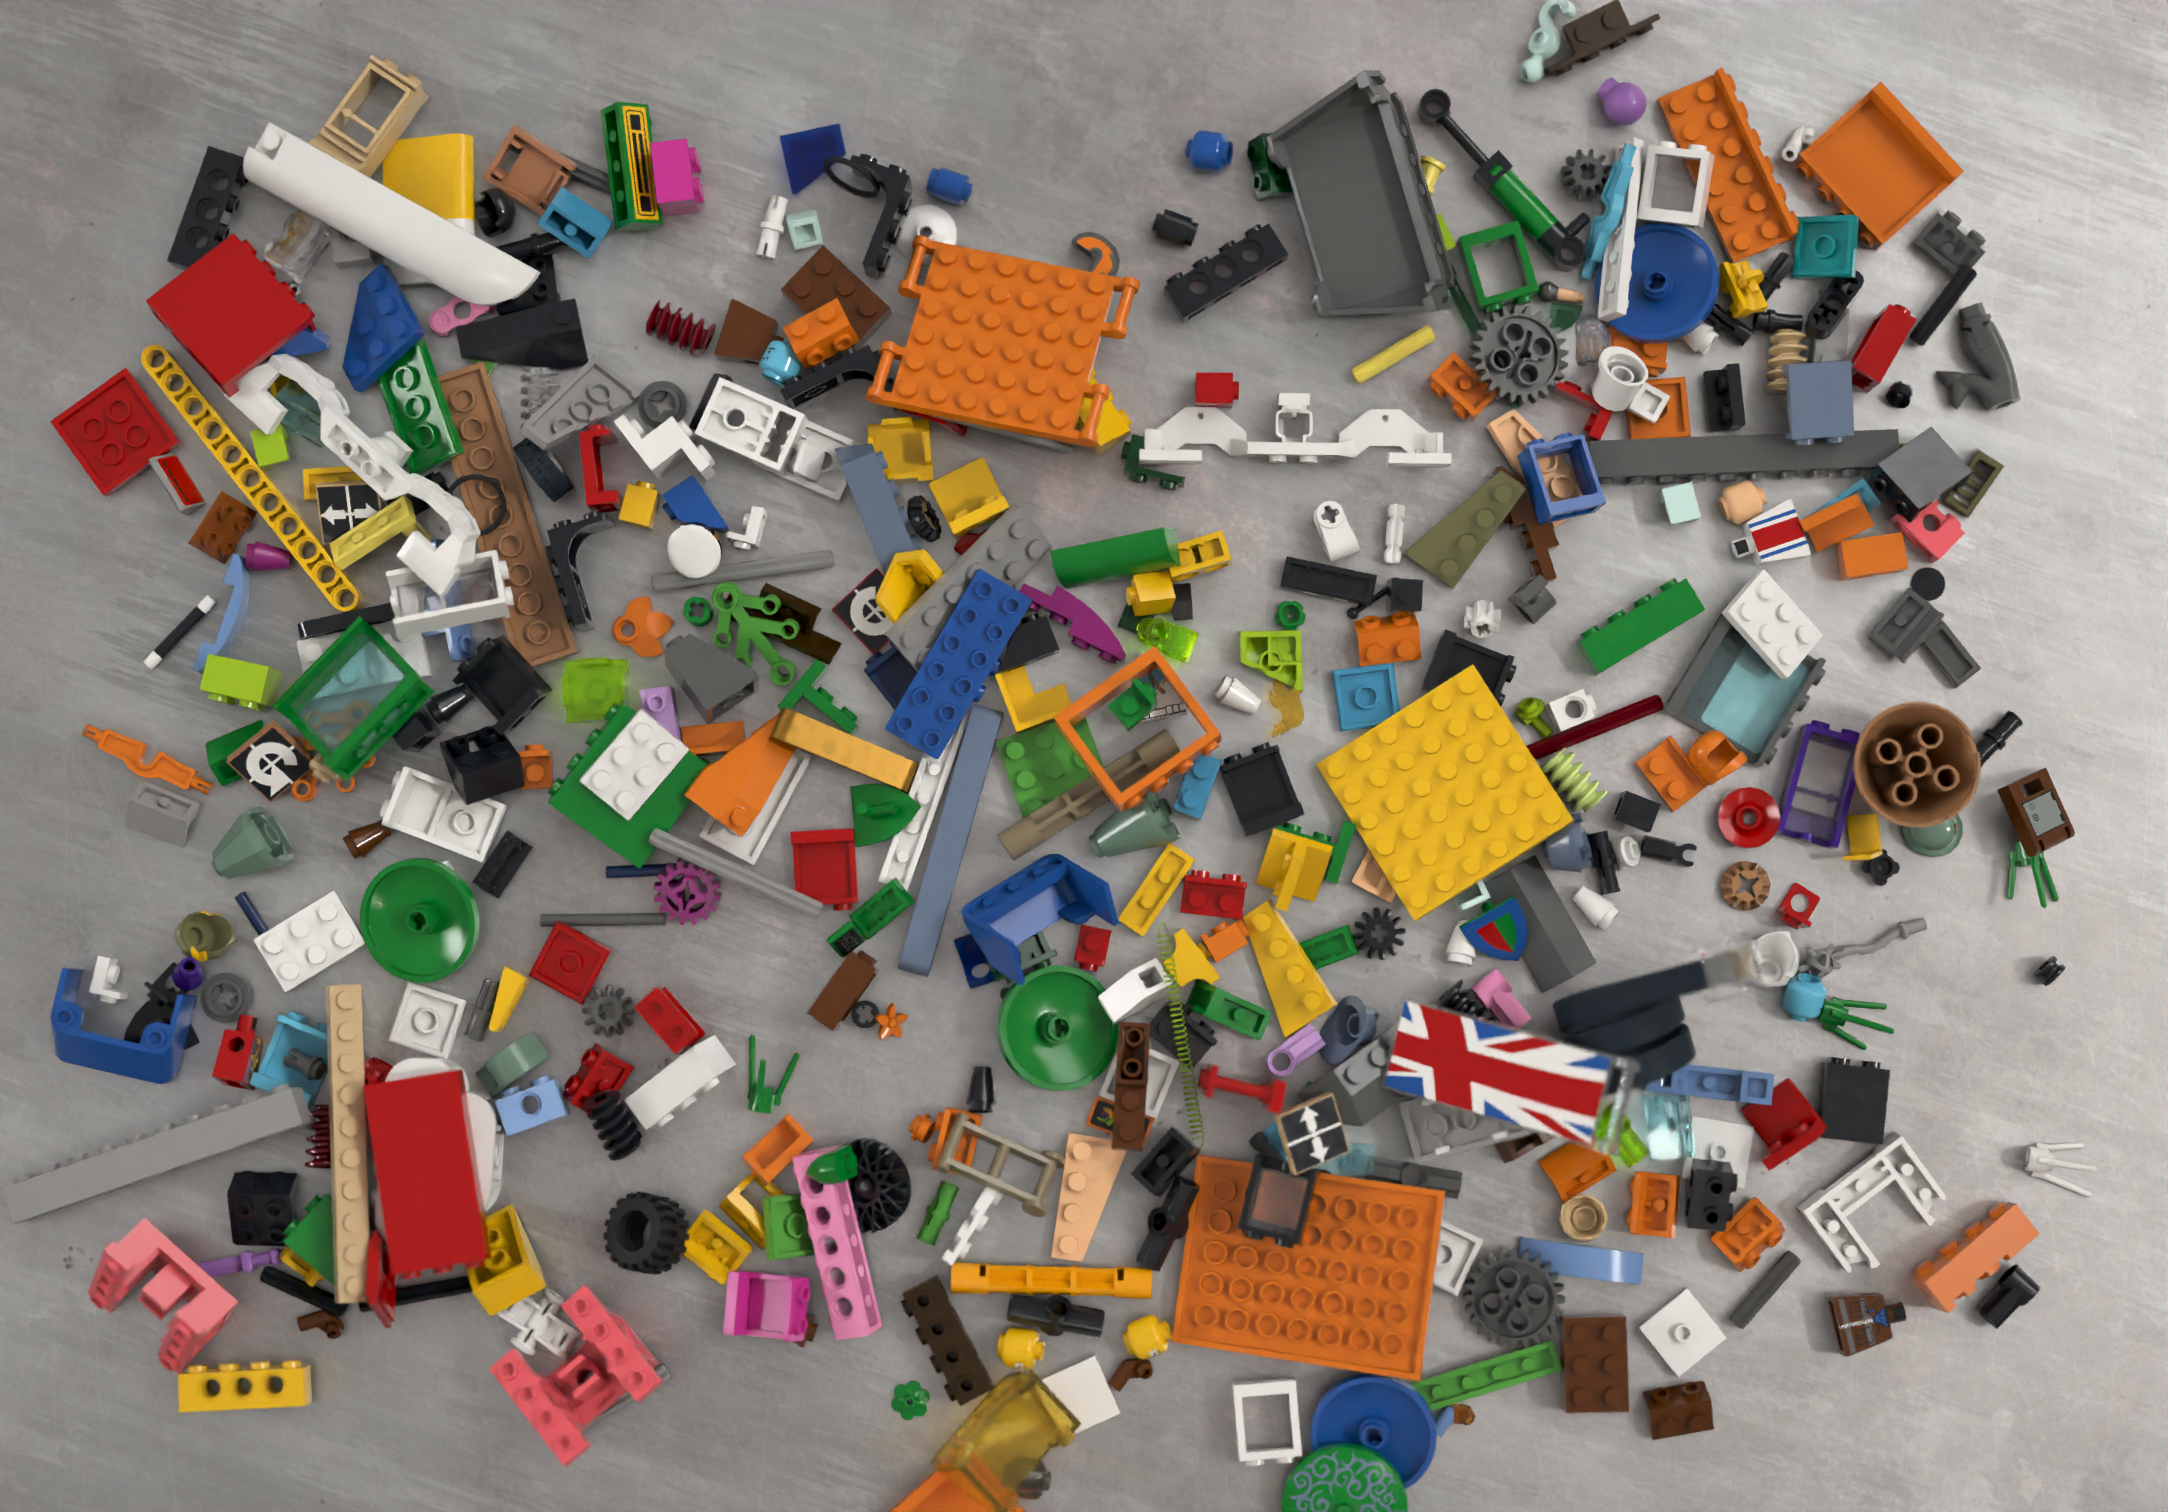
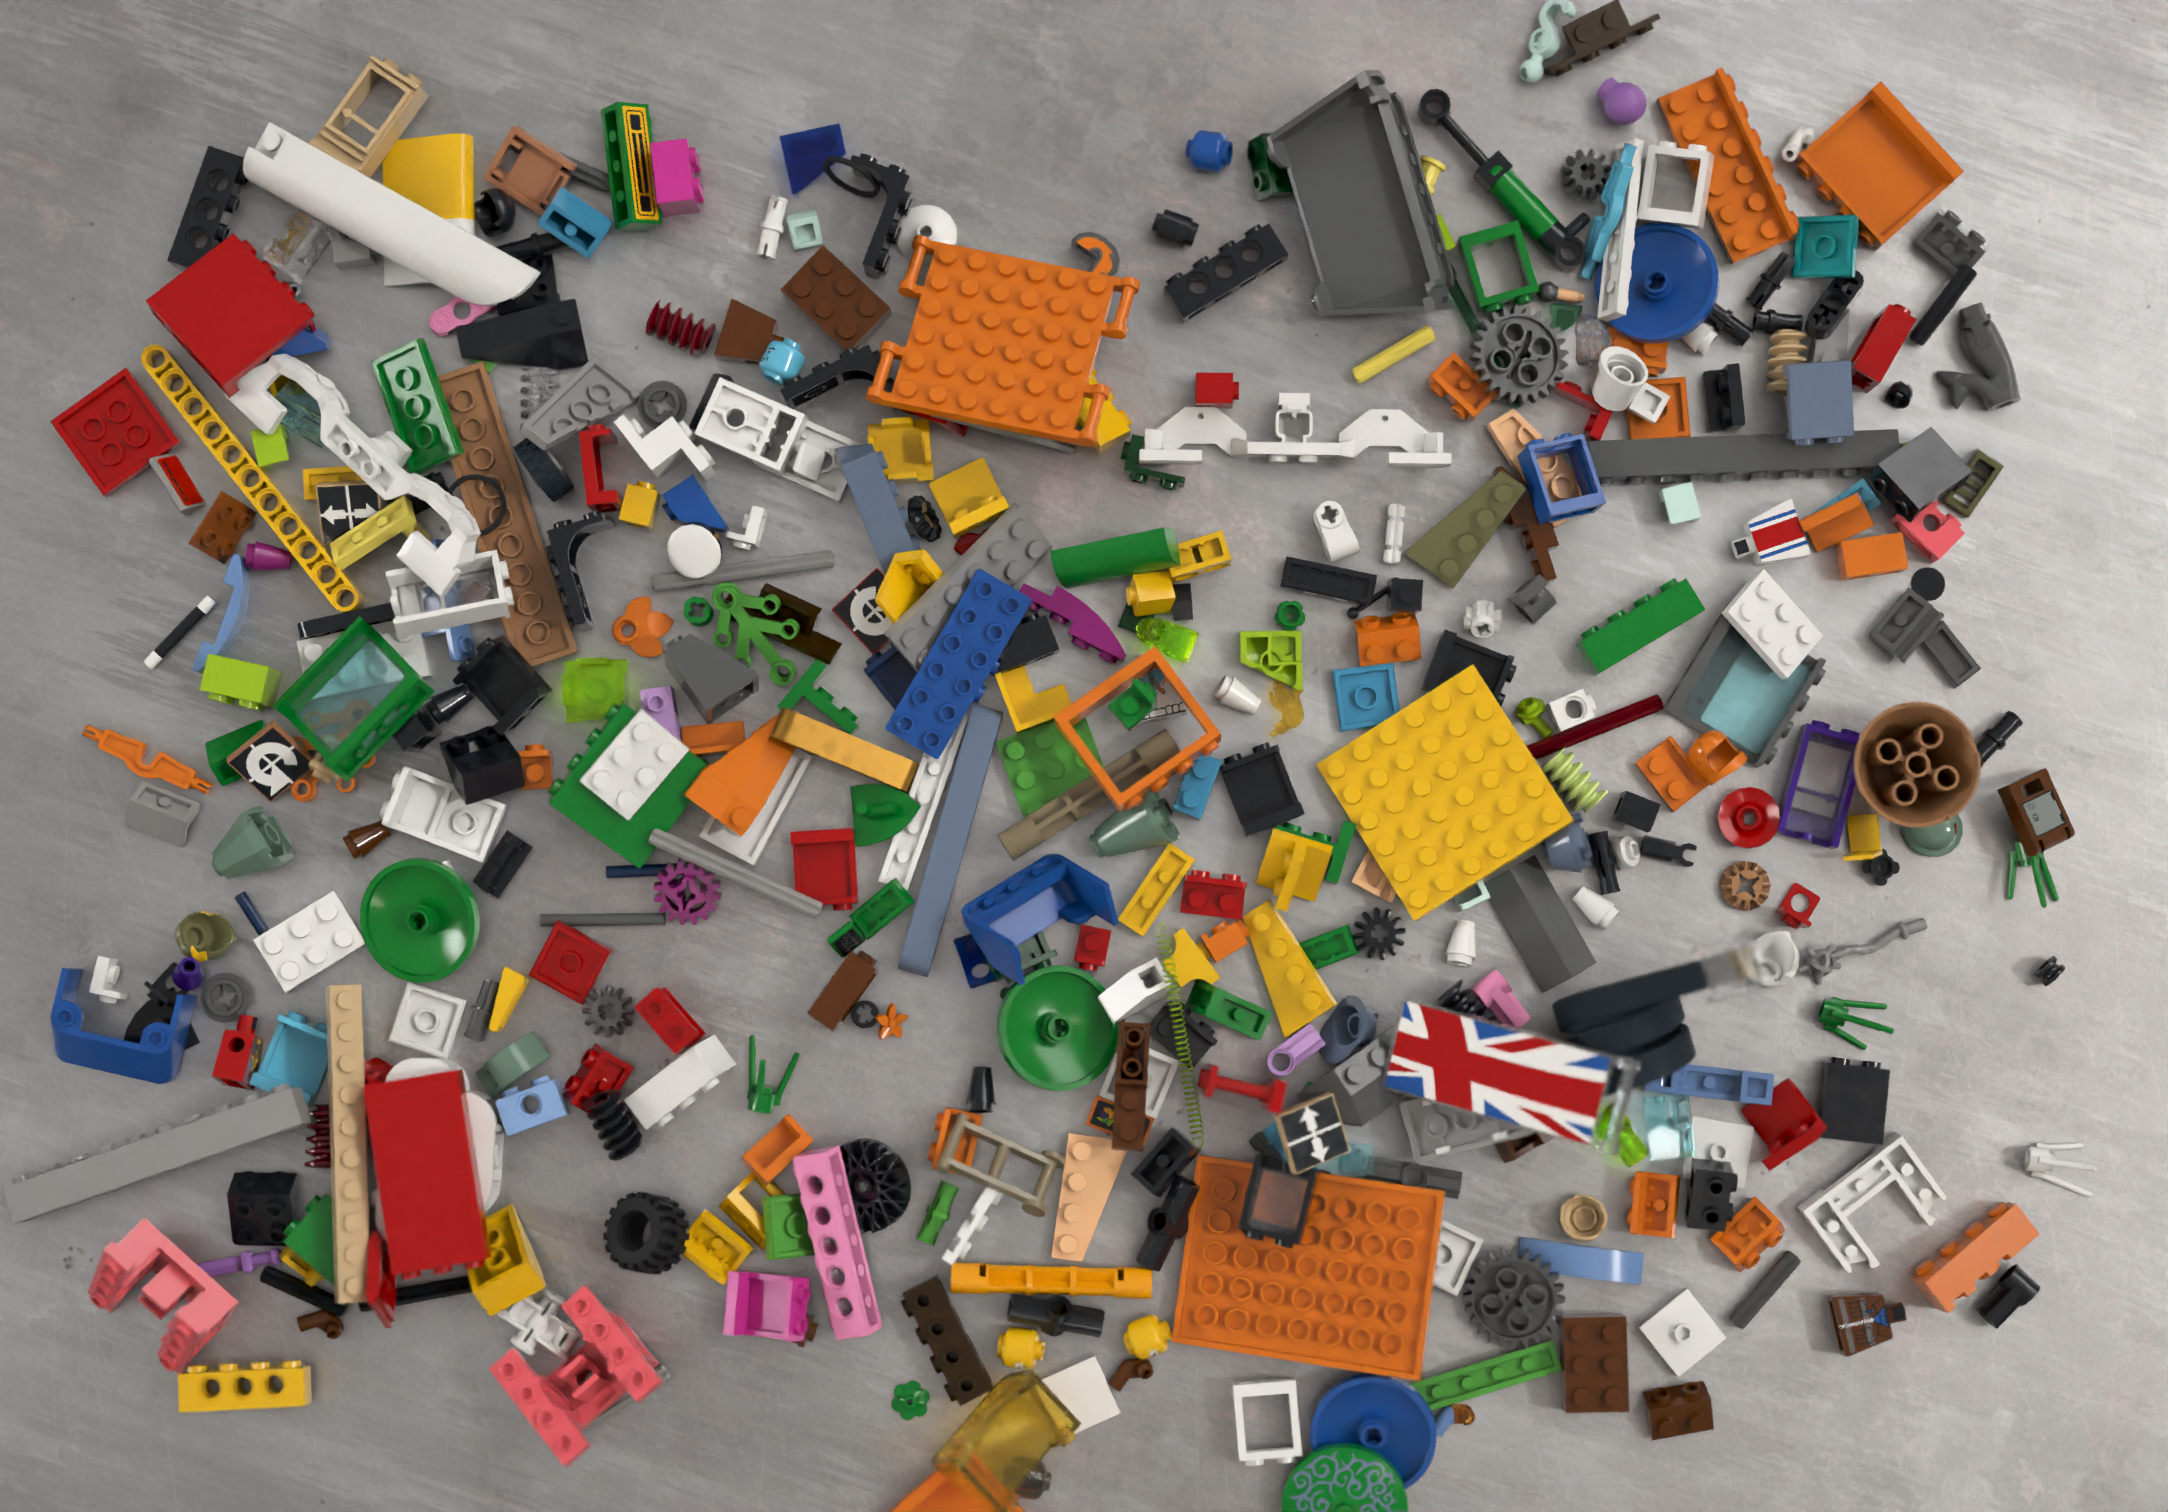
(312, 1067): dark grey pin -> none
(379, 330): blue plate -> none
(821, 334): orange bracket -> none
(834, 1166): green plate -> none
(922, 1128): orange plate -> none
(949, 186): blue brick -> none
(1498, 930): shield -> none
(1576, 1169): orange panel -> none
(1741, 502): light nougat head -> none
(1743, 286): yellow hips -> none
(1804, 997): medium azure head -> none

